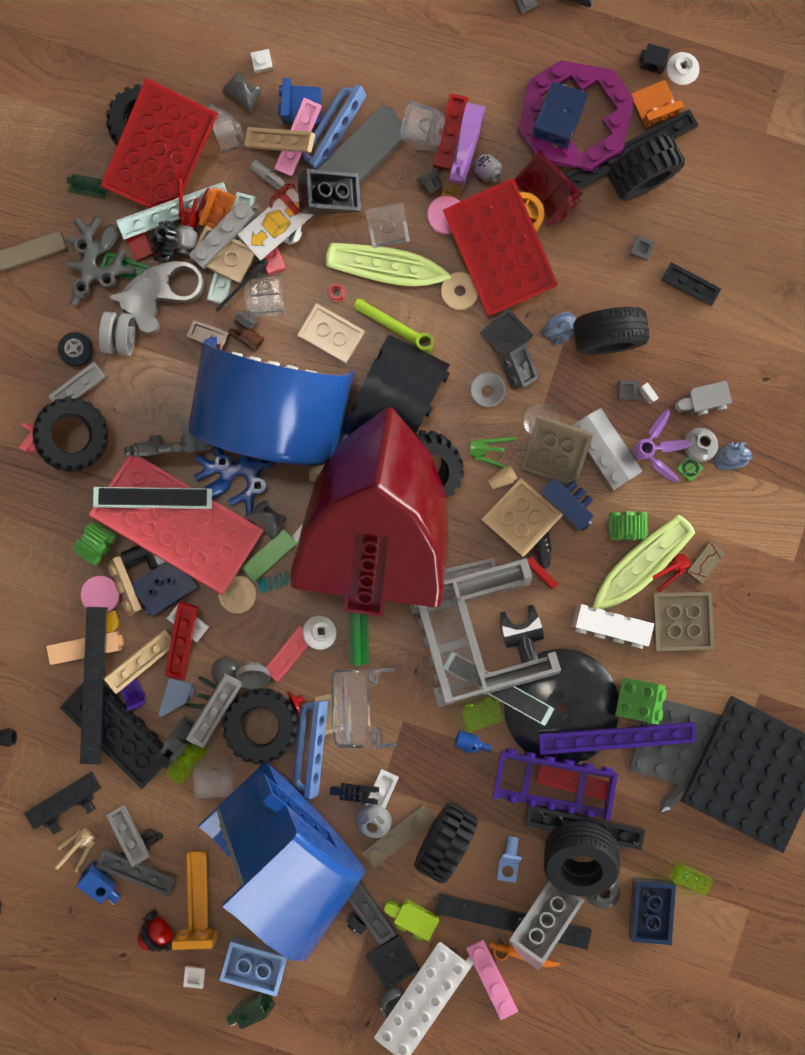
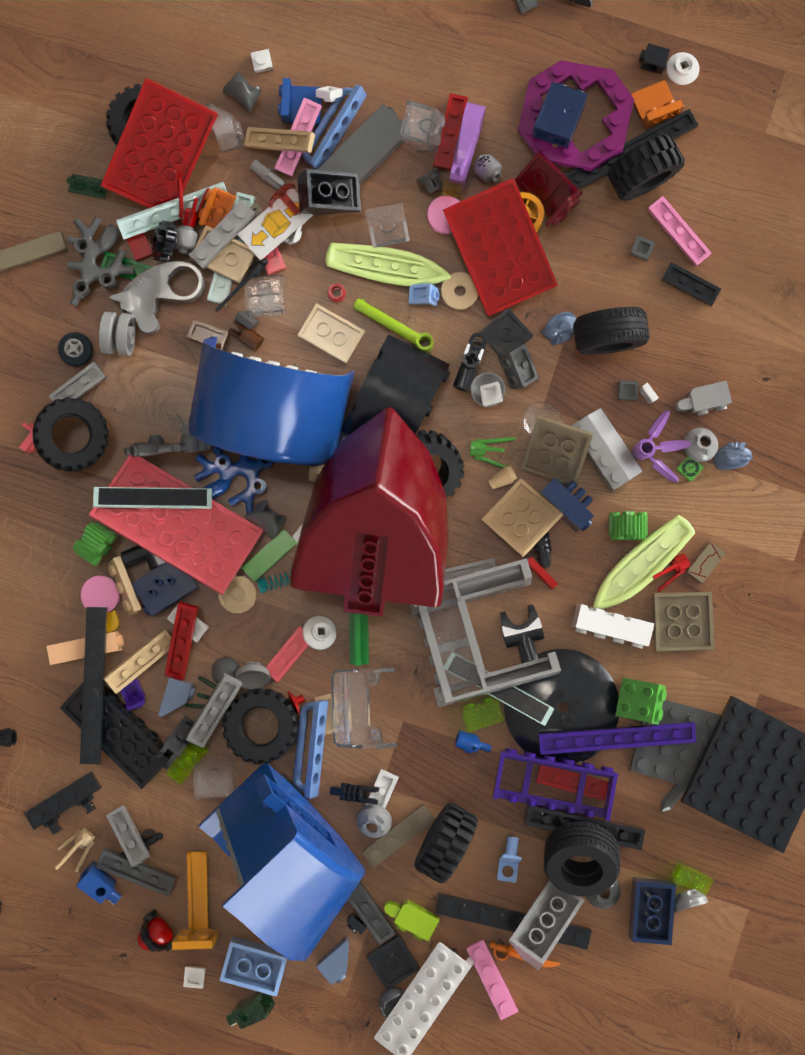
(329, 93): none -> white plate
(335, 963): none -> sand blue slope
(423, 294): none -> light blue bracket
(467, 371): none -> black connector
(491, 393): none -> white plate
(679, 231): none -> bright pink plate
(689, 899): none -> light grey piece

